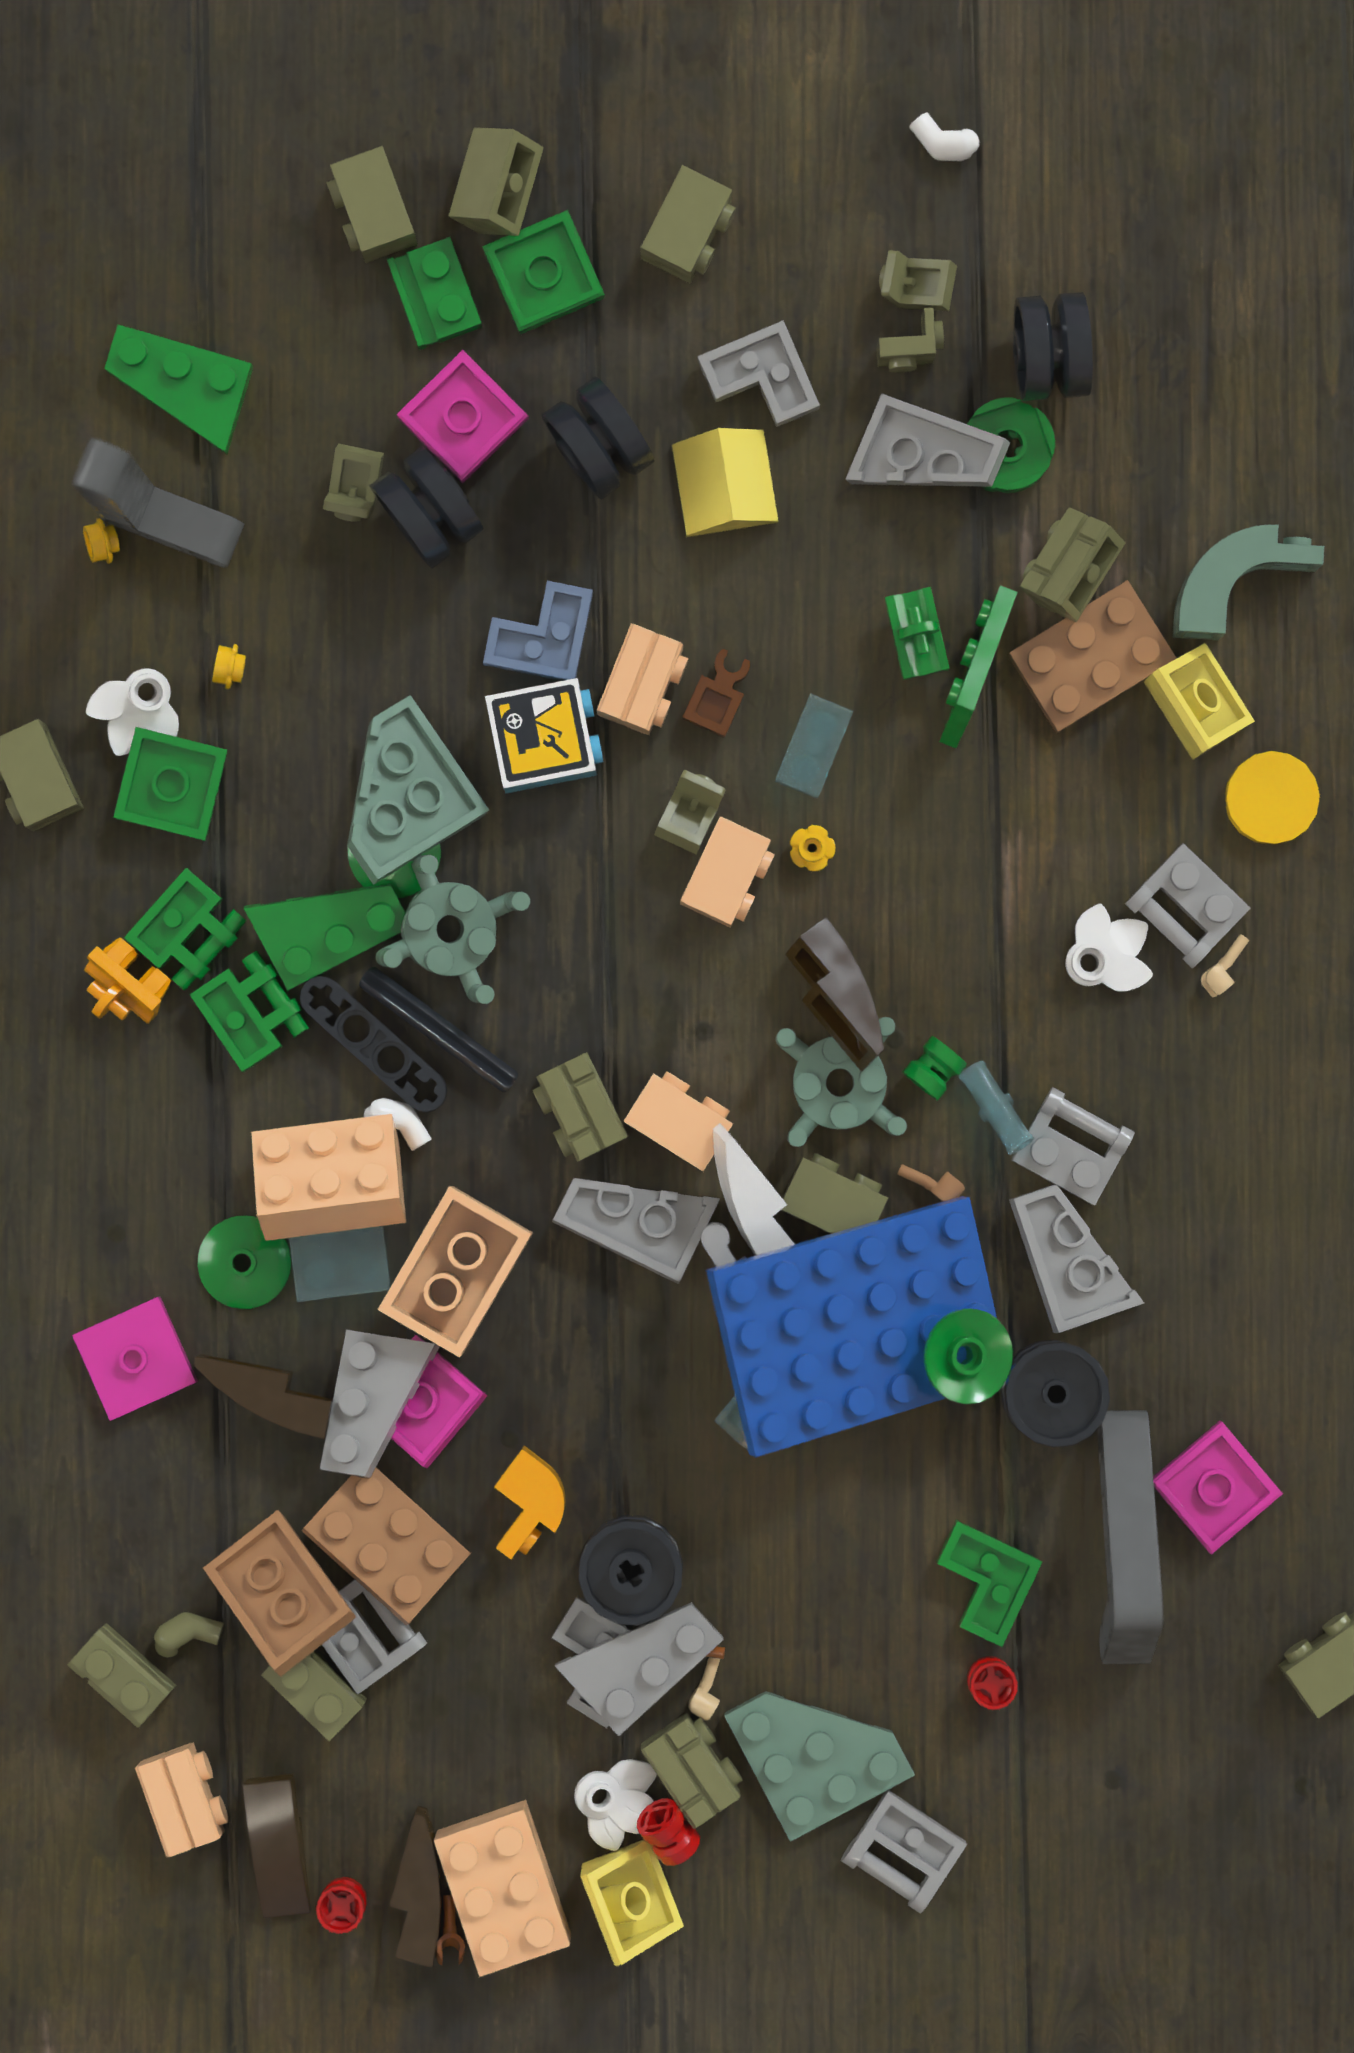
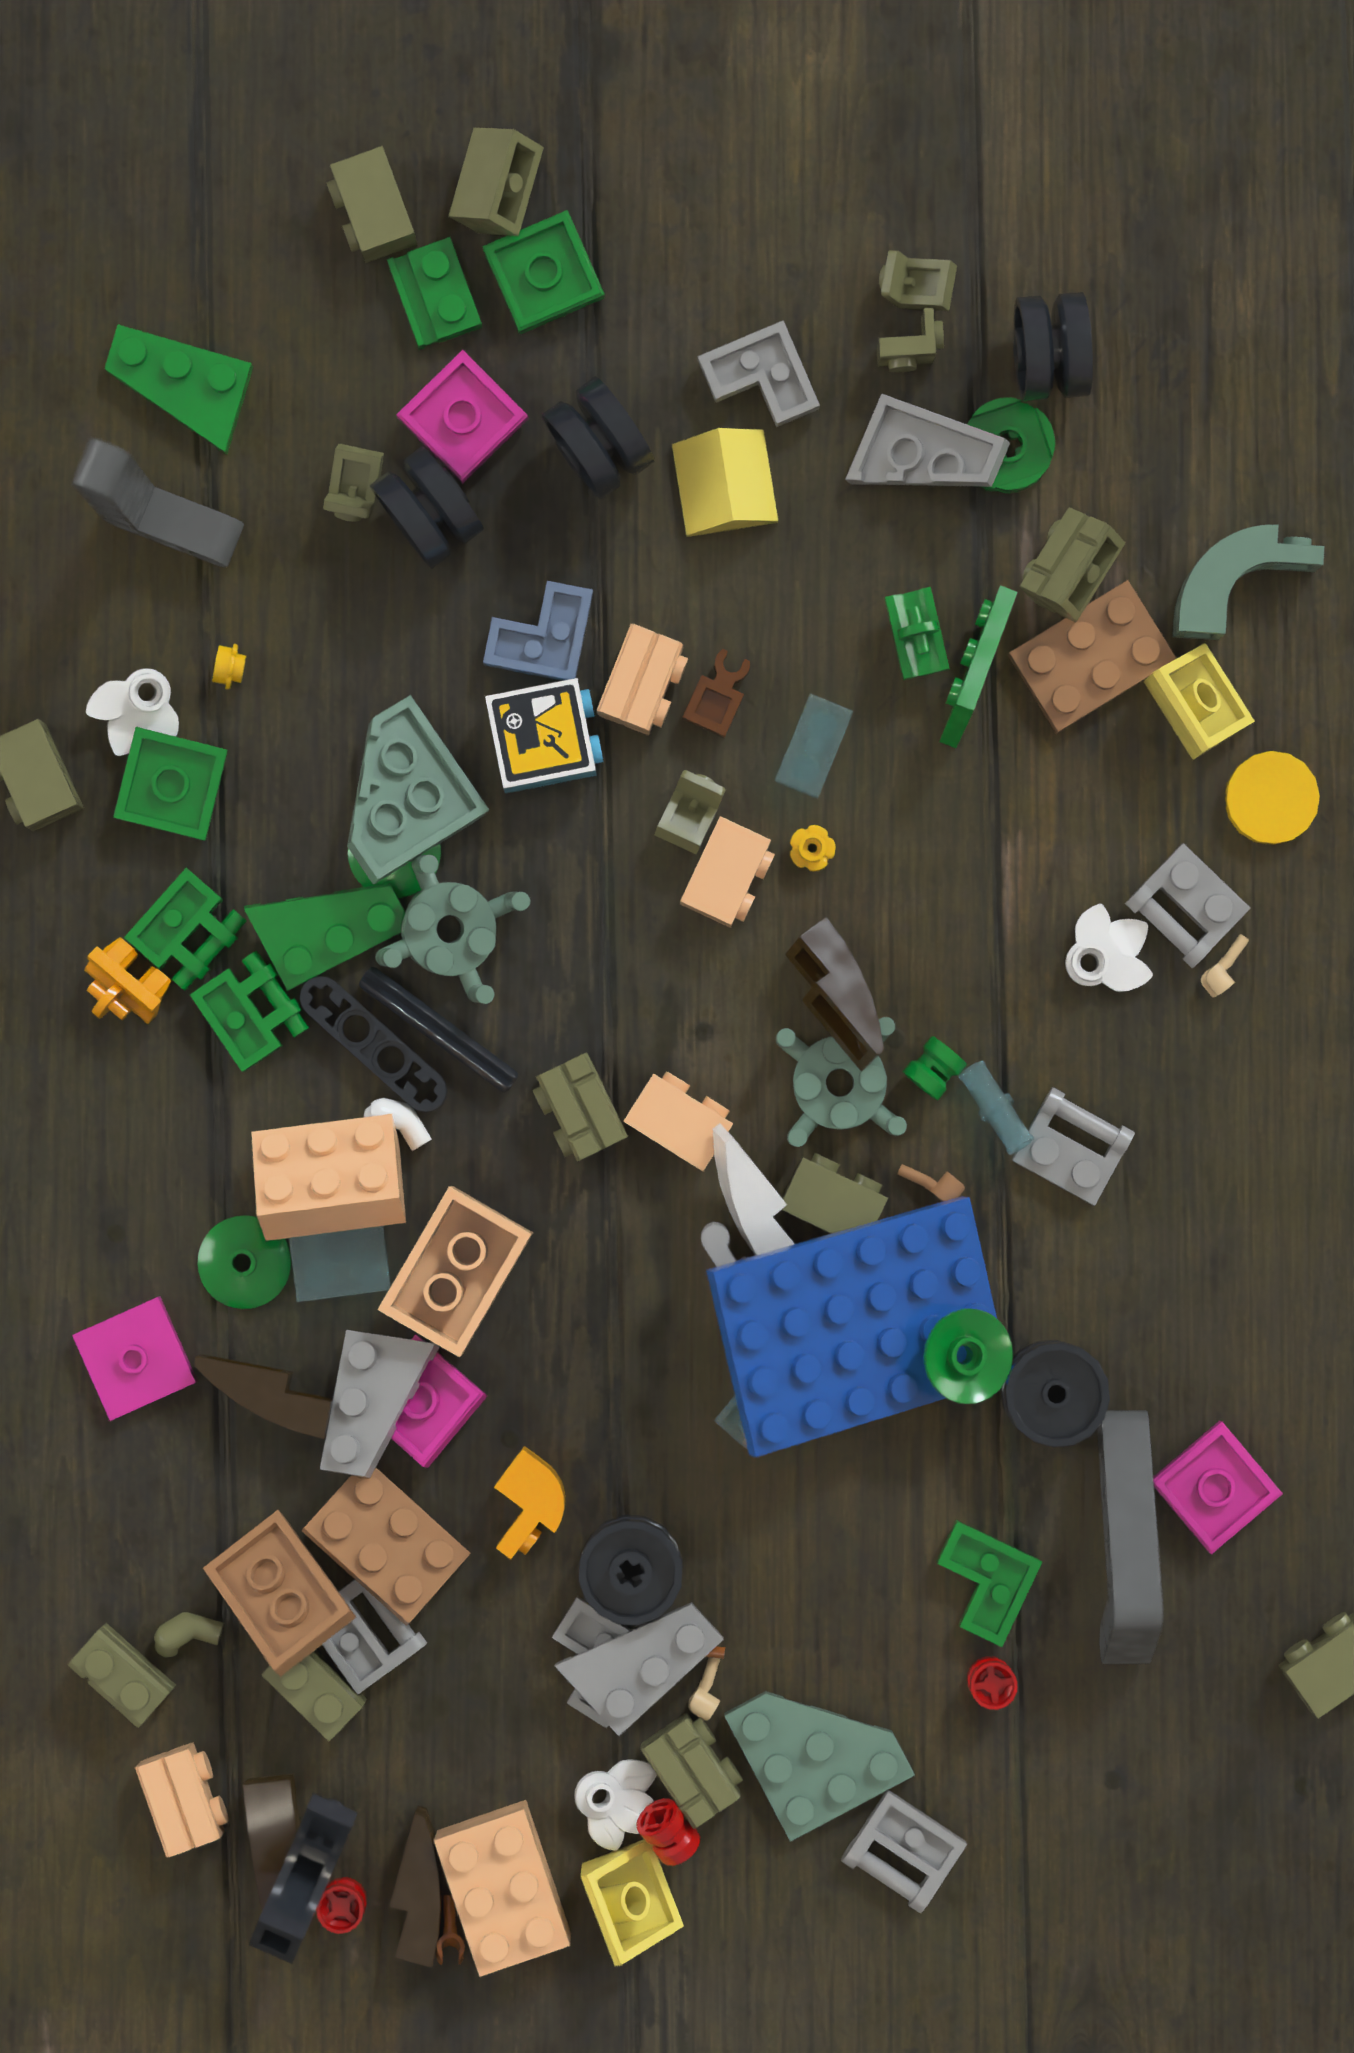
(101, 541): yellow plate -> none
(303, 1878): none -> black arch
(638, 1224): light grey wing -> none
(687, 225): olive brick -> none
(944, 144): white arm -> none
(1068, 1263): light grey wing -> none

